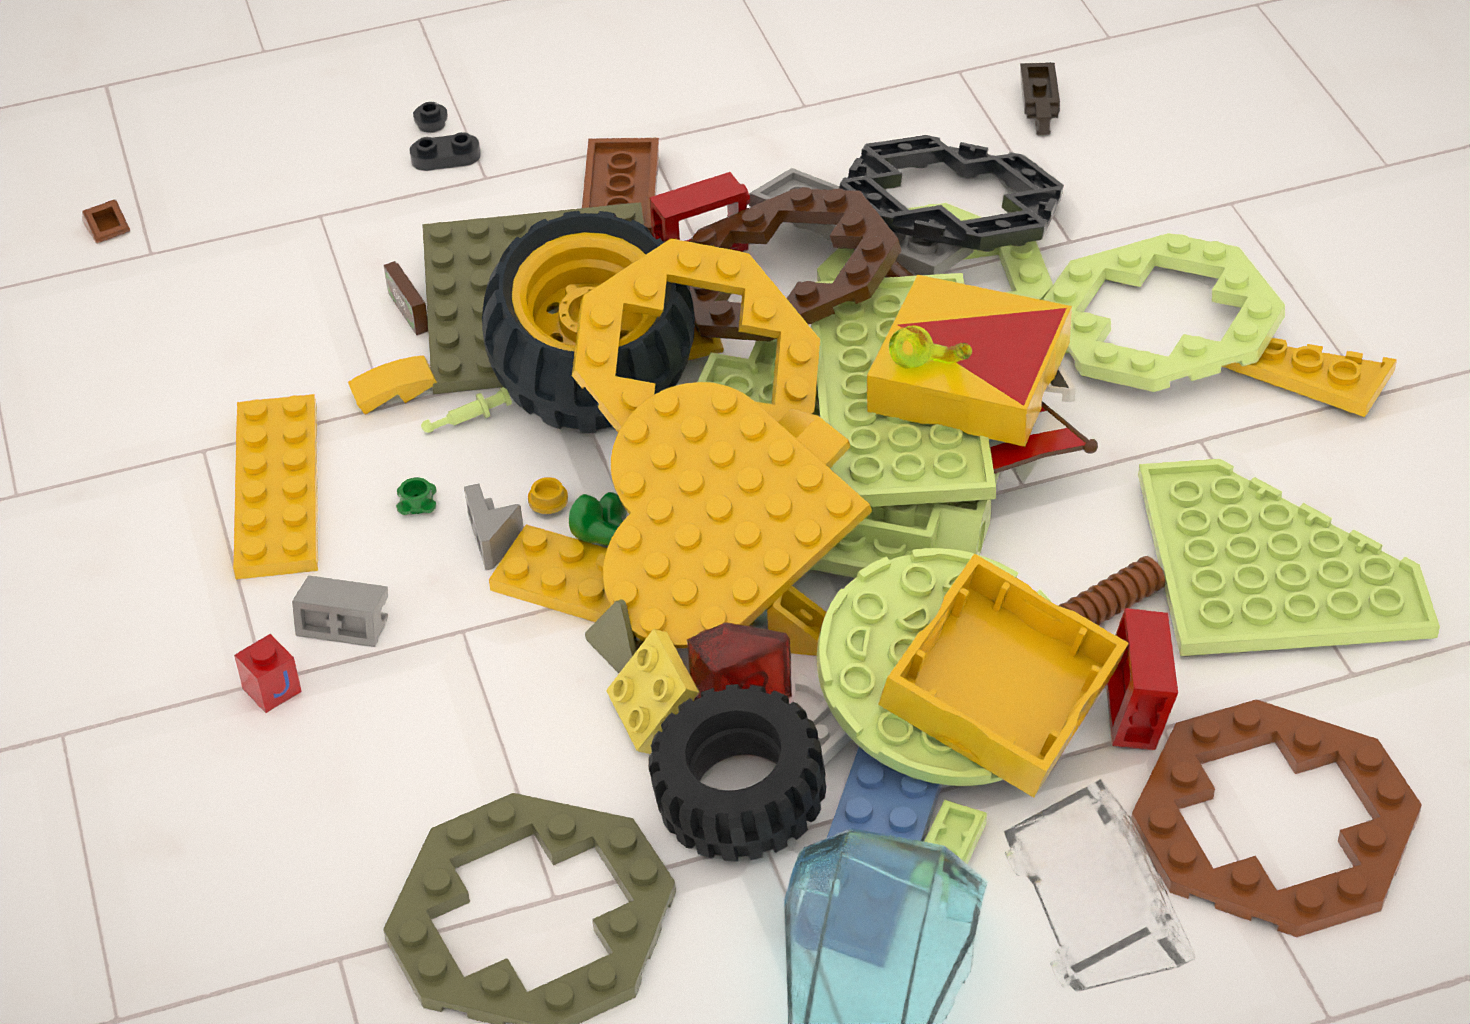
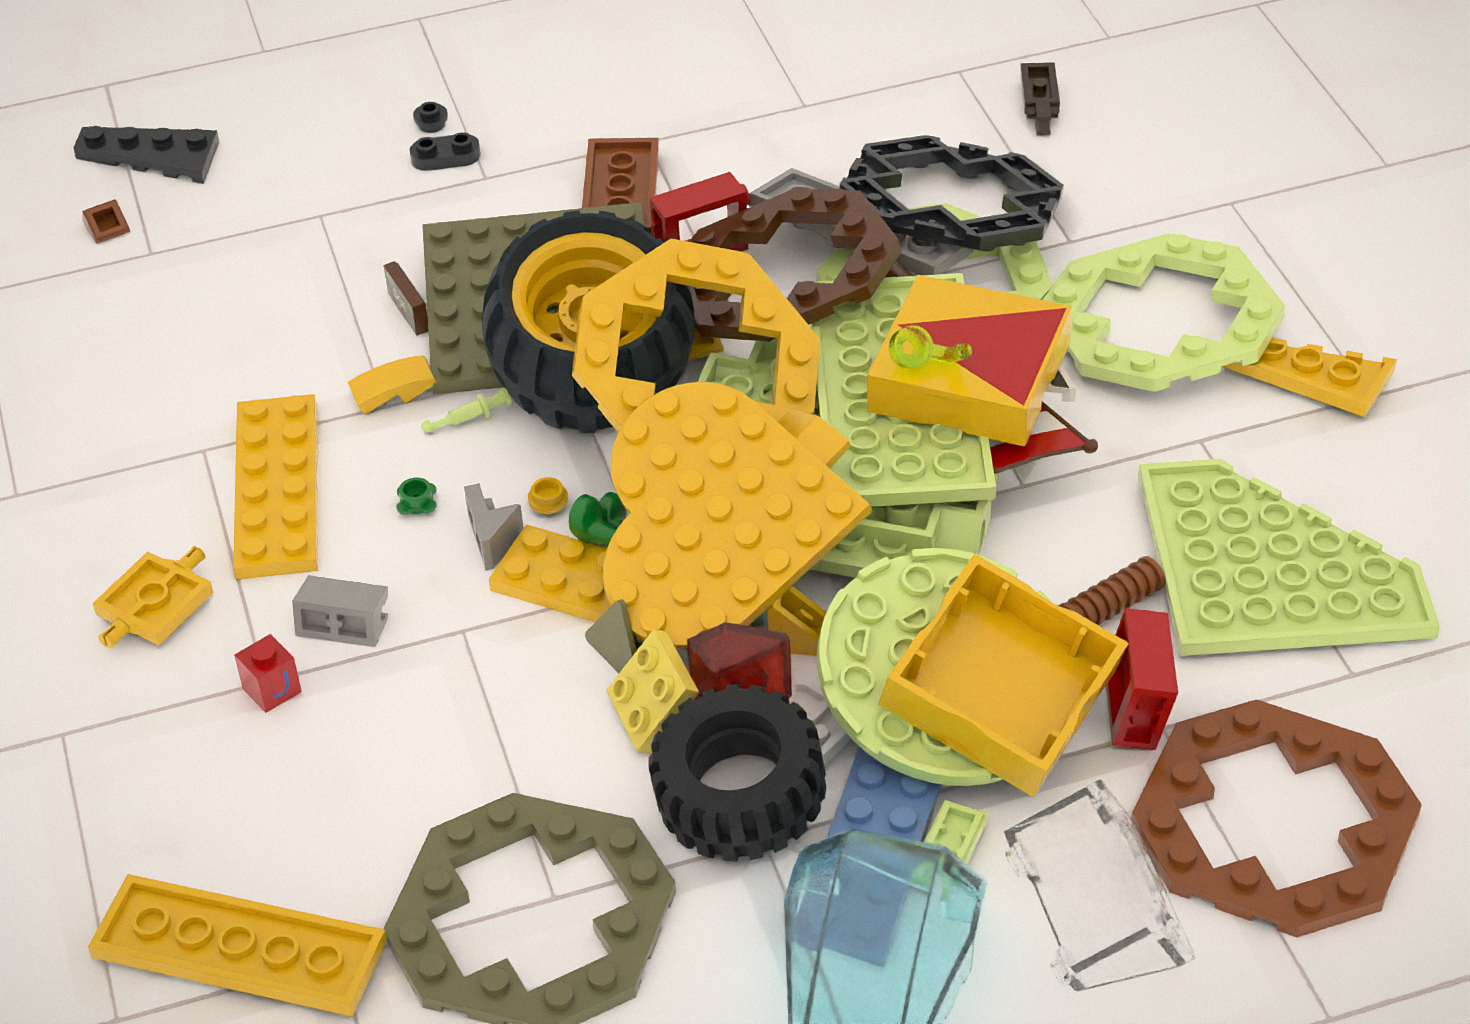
(153, 598): none -> yellow plate
(163, 149): none -> black wing
(239, 944): none -> yellow plate

